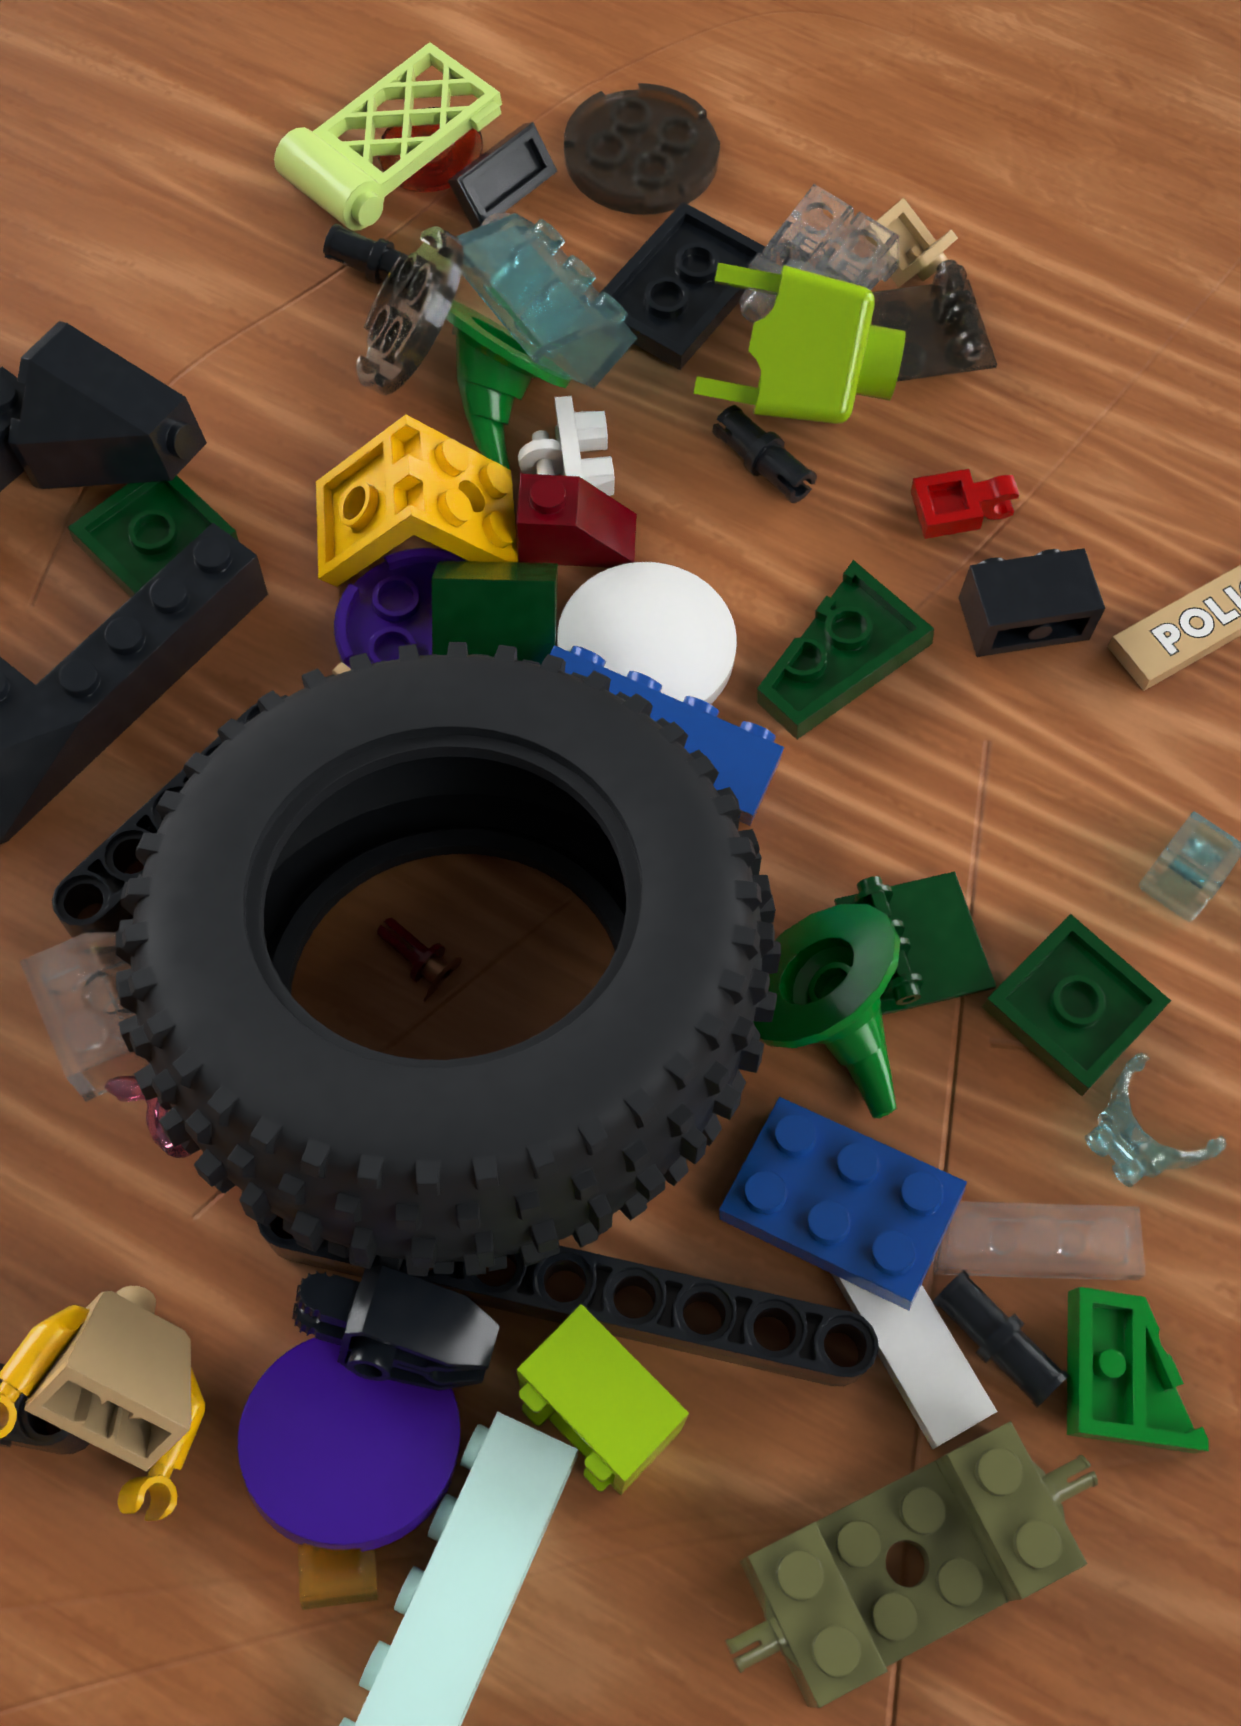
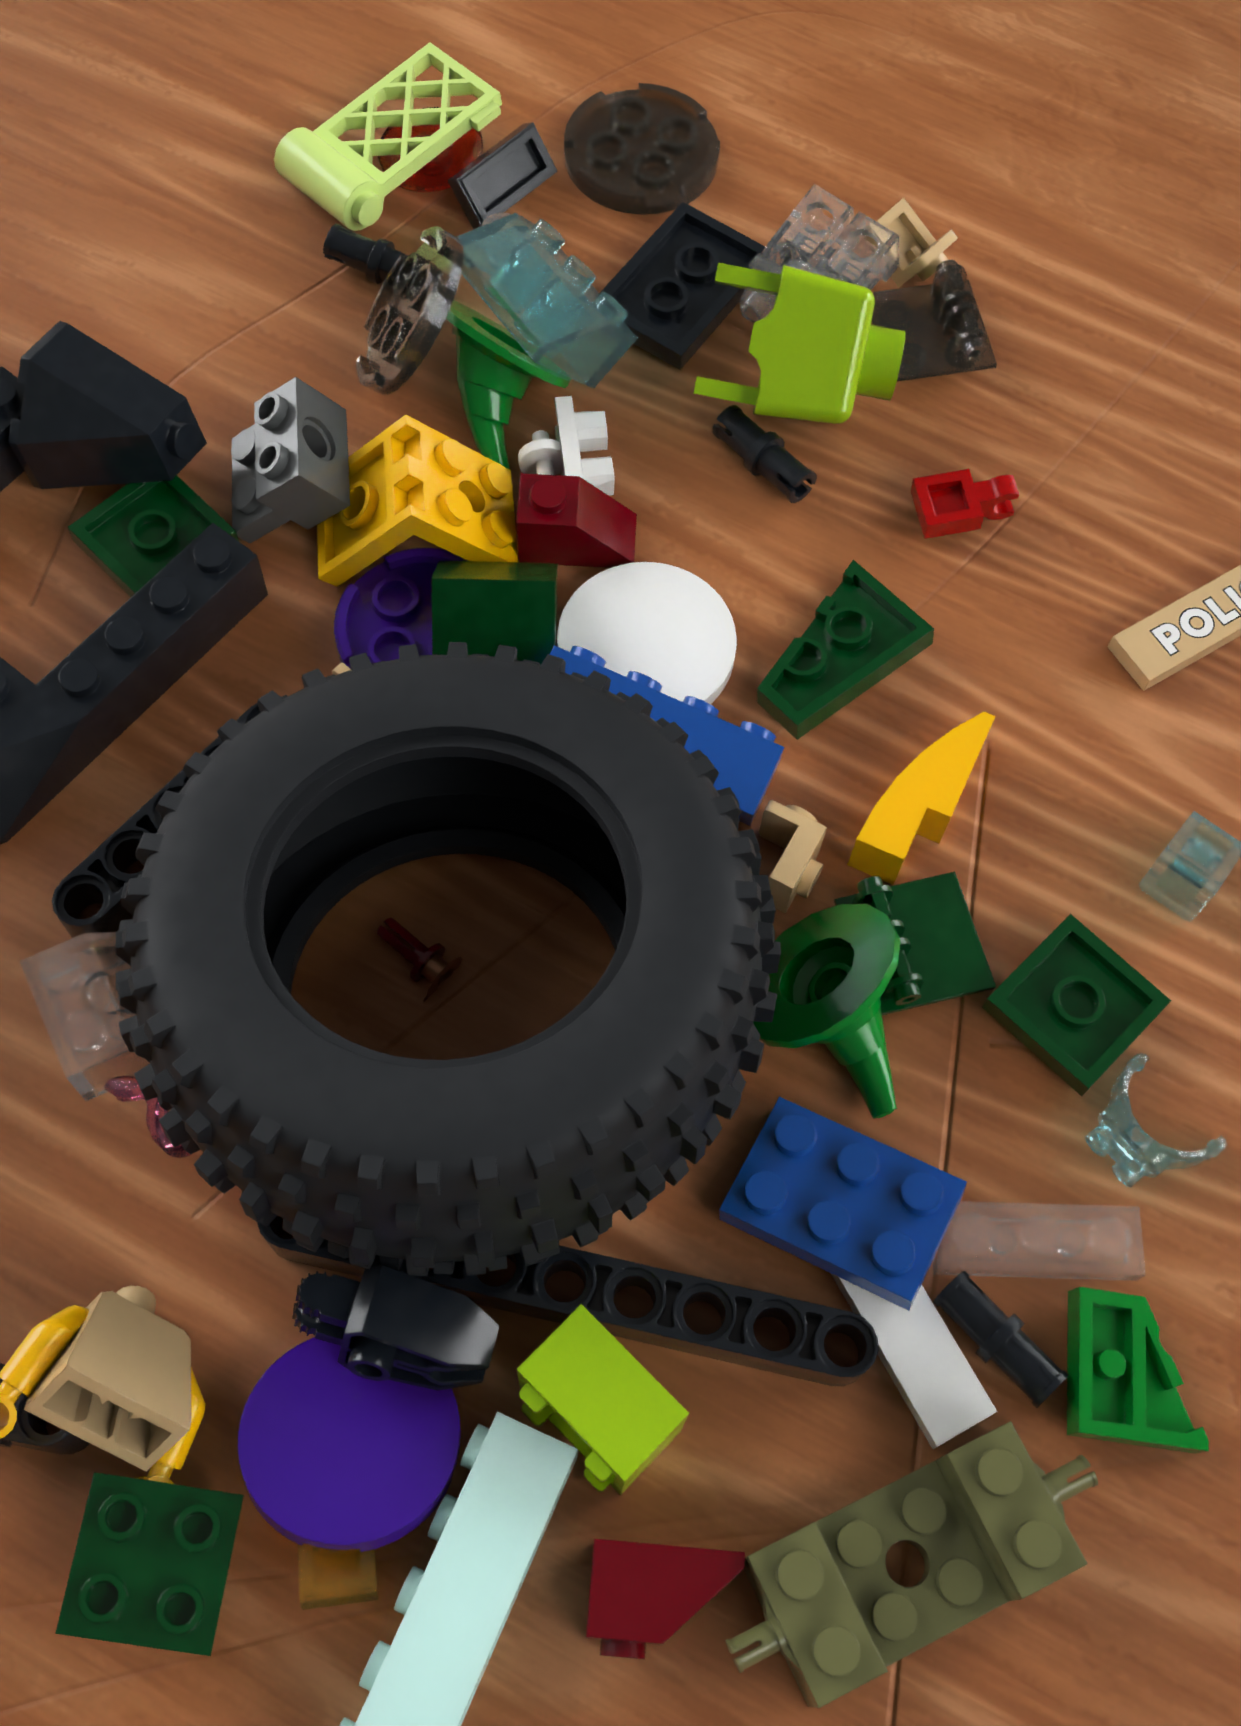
(150, 1564): none -> dark green hinge
(290, 462): none -> dark grey brick
(651, 1591): none -> dark red slope
(802, 839): none -> tan bracket
(919, 800): none -> yellow slope
(1030, 601): black brick -> none

